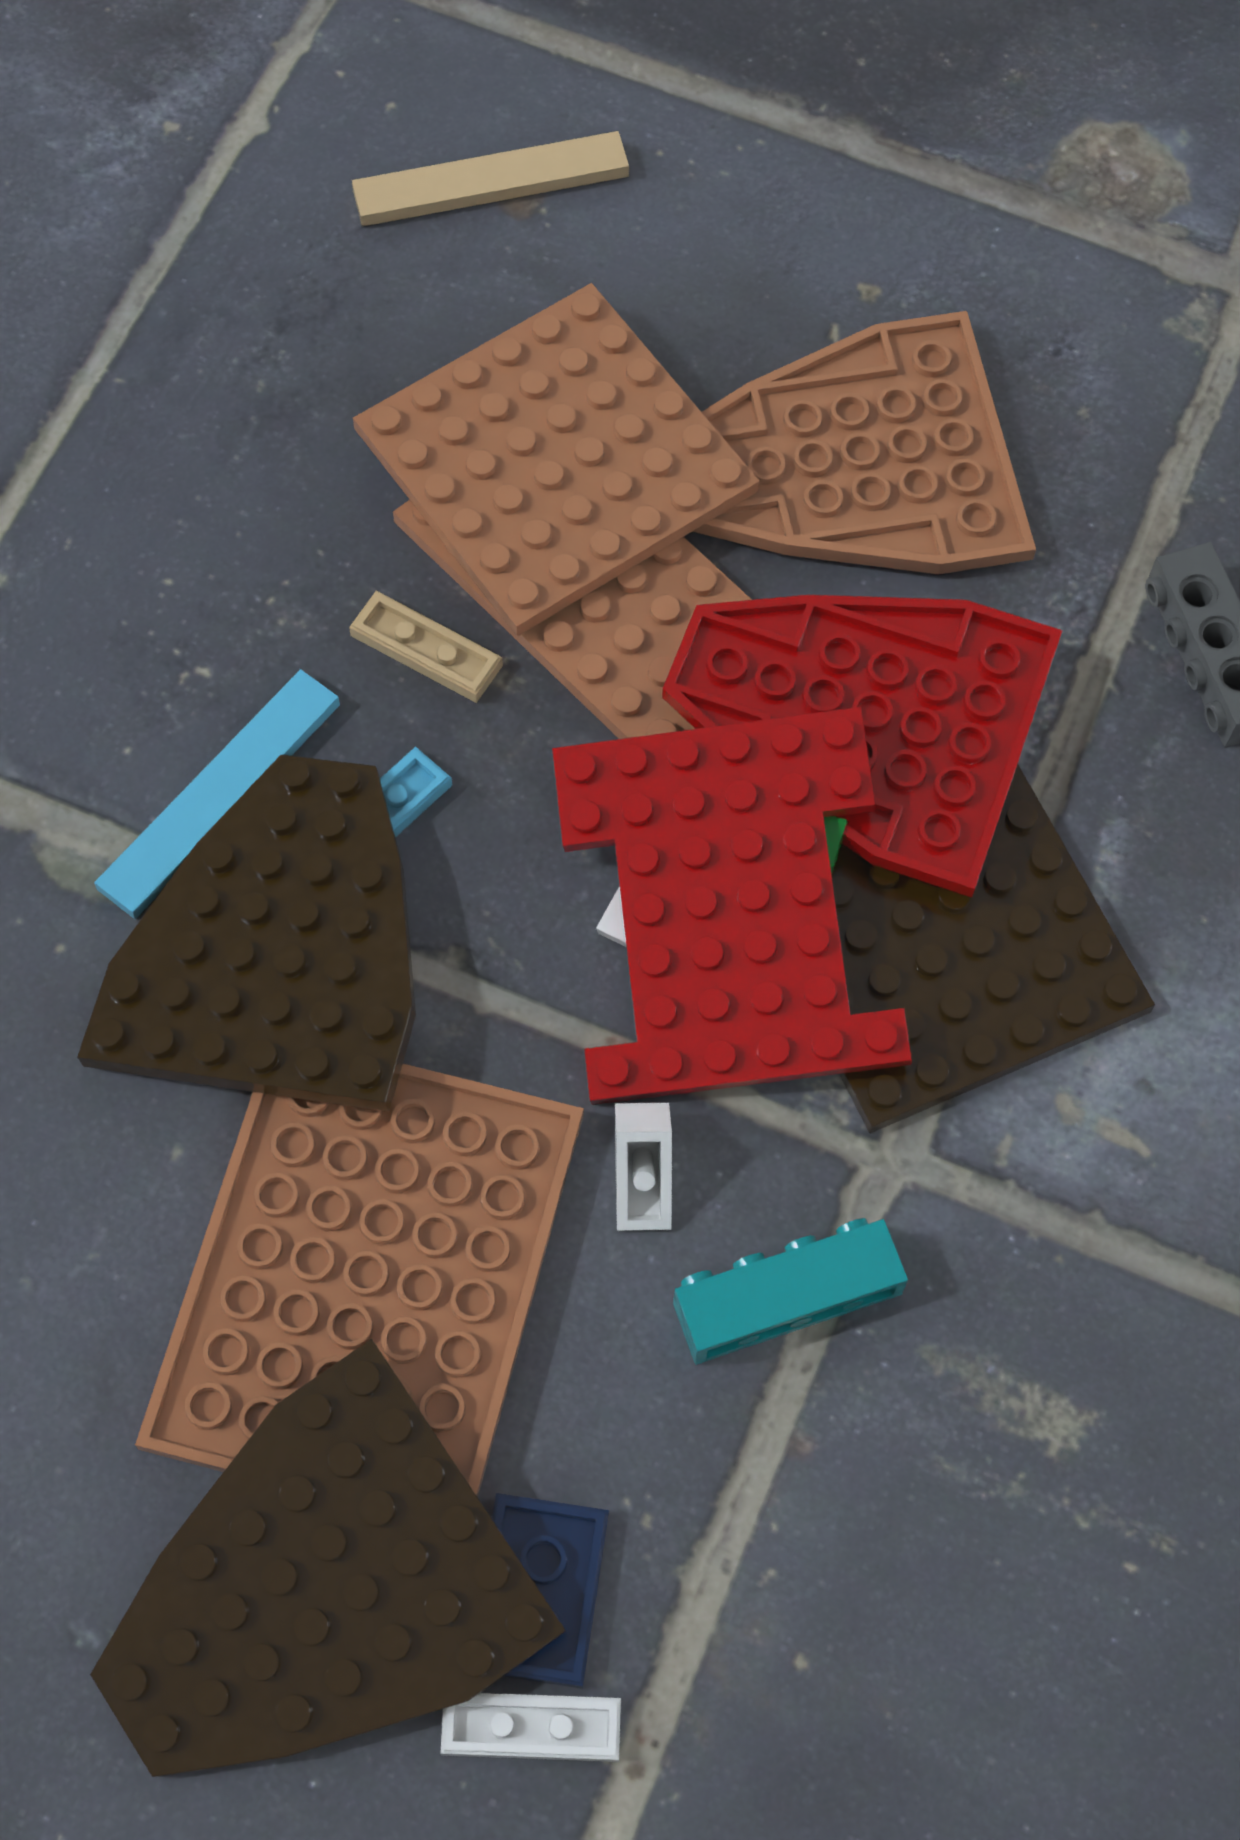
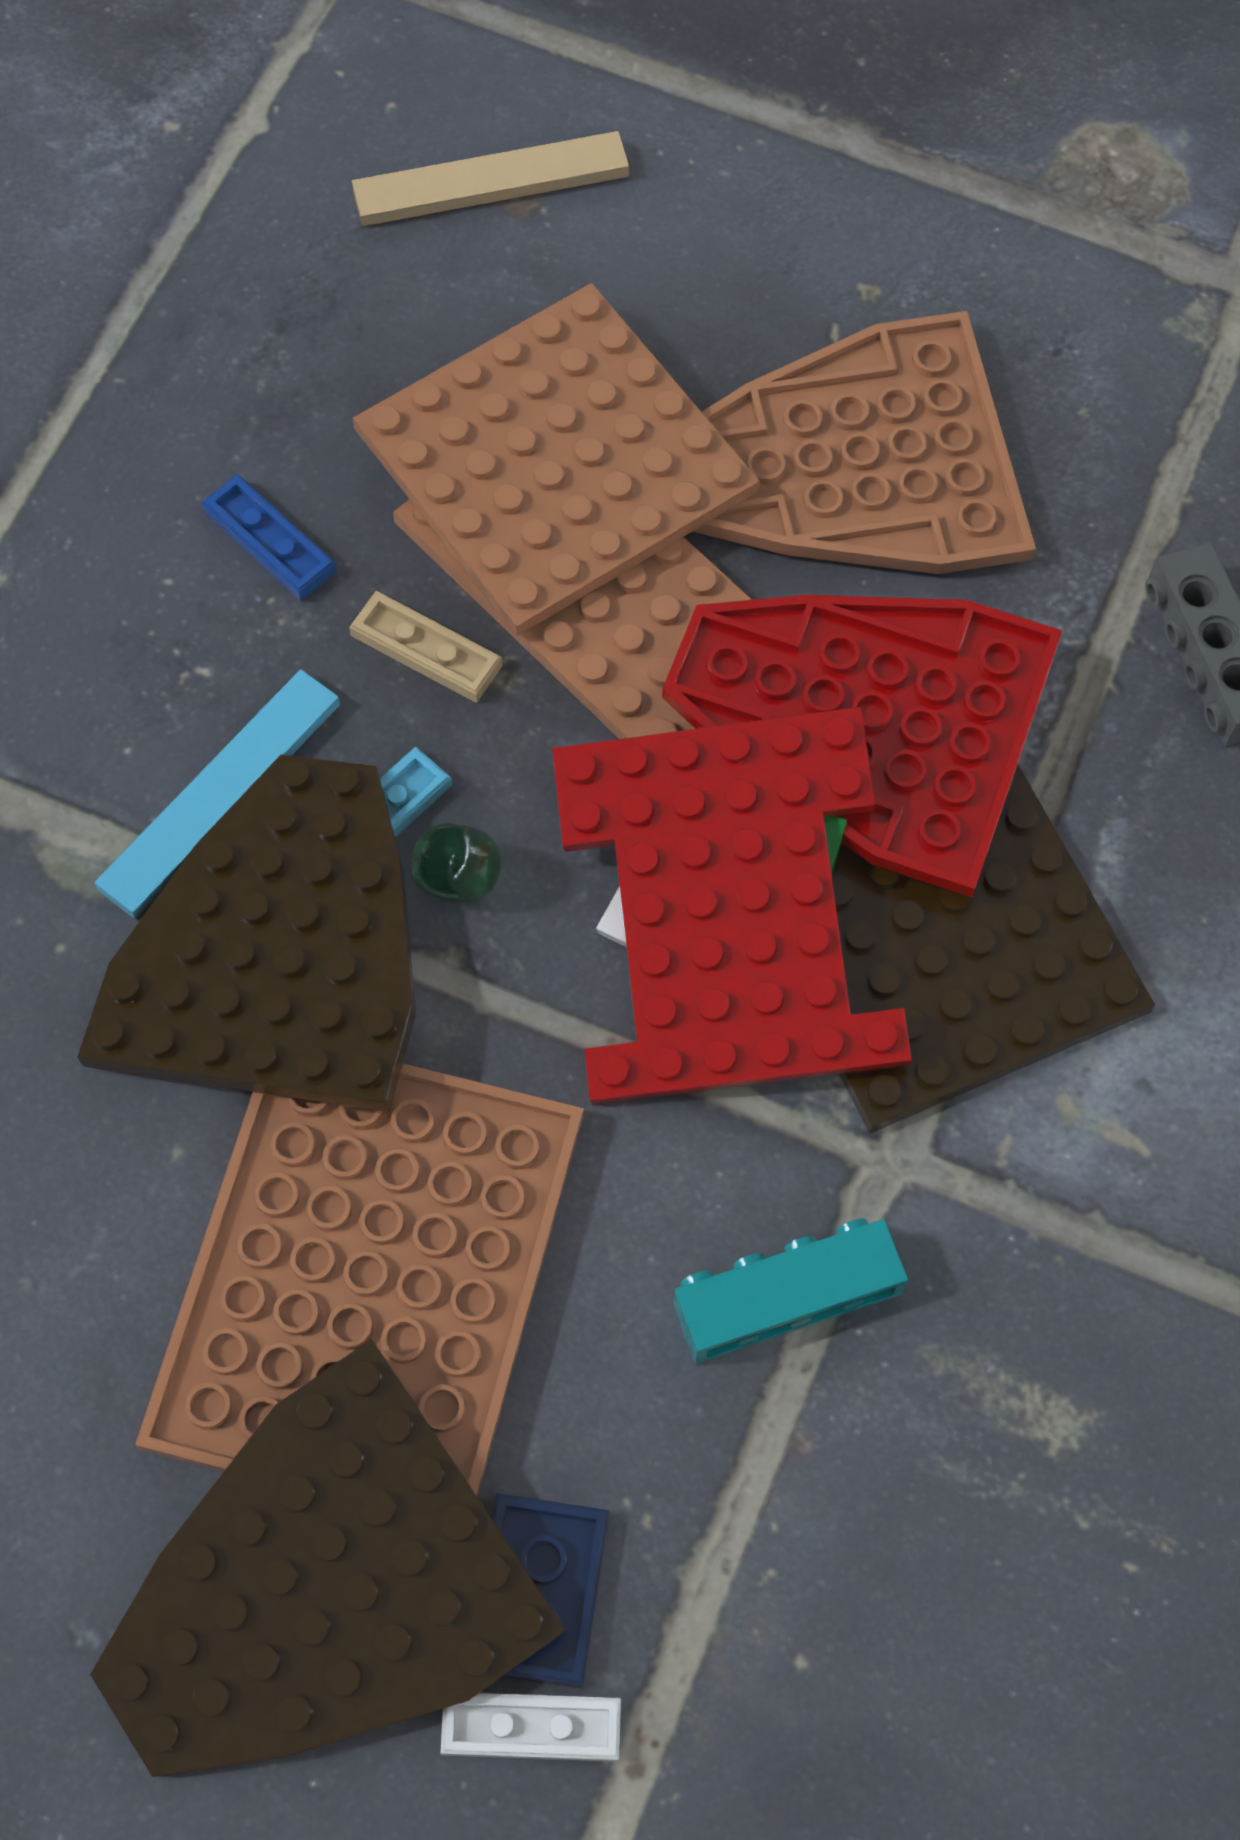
(269, 537): none -> blue tile
(458, 864): none -> clear green helmet
(643, 1166): white slope -> none

